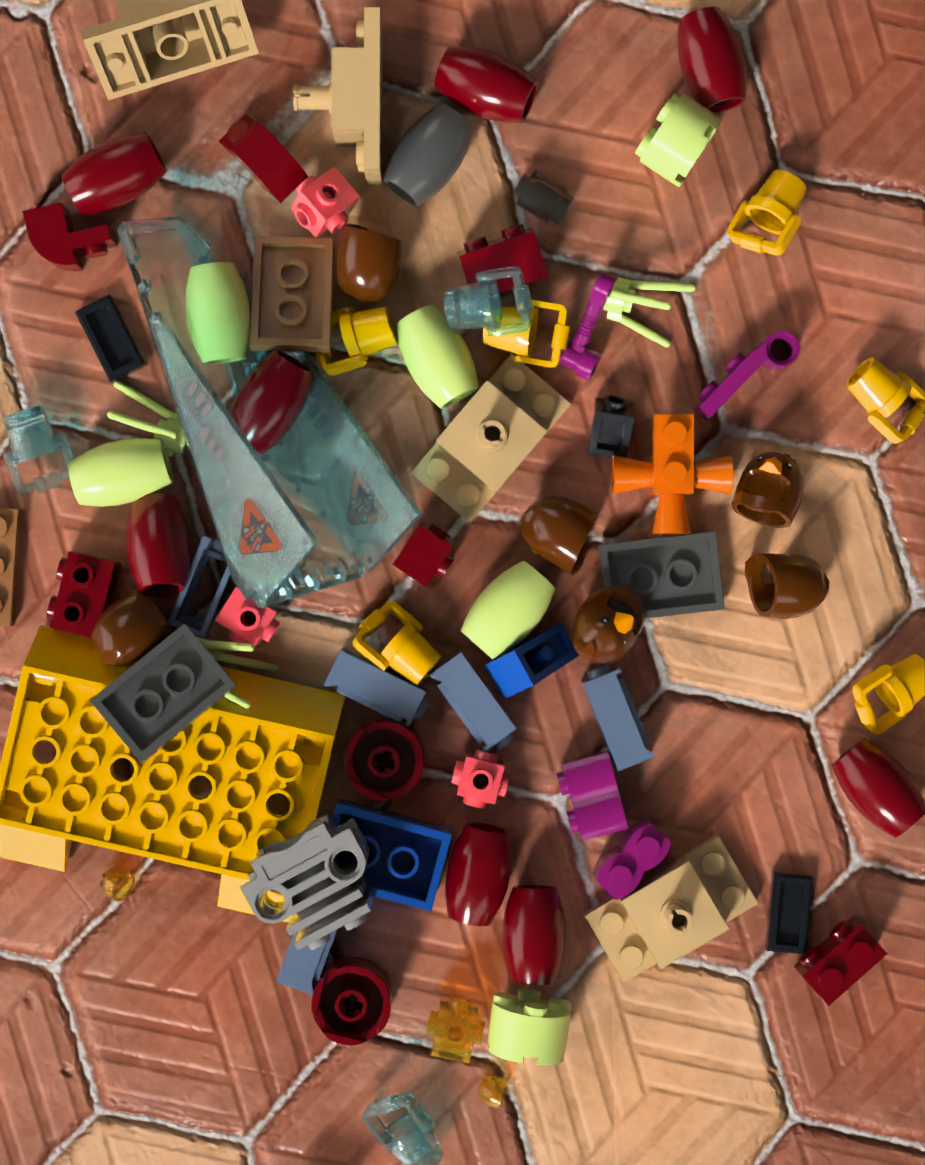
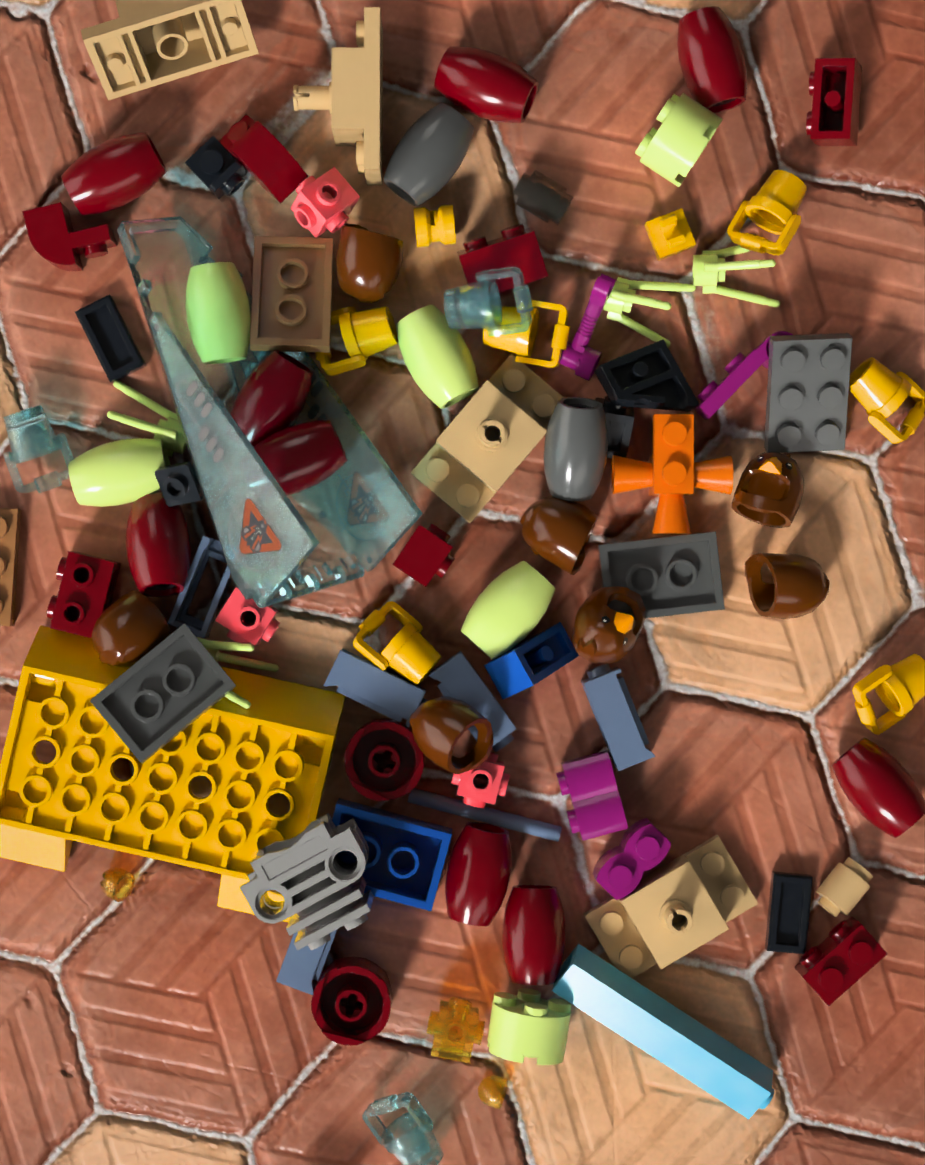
(179, 484): none -> black bracket
(217, 168): none -> black bracket
(302, 455): none -> dark red piece
(434, 225): none -> yellow wheel
(441, 723): none -> reddish brown piece
(486, 815): none -> sand blue bar
(575, 449): none -> dark grey piece
(647, 380): none -> black wing
(664, 1032): none -> medium azure brick
(670, 234): none -> yellow tile
(711, 268): none -> yellowish green plant
(807, 392): none -> dark grey plate
(835, 102): none -> dark red brick
(844, 887): none -> tan brick

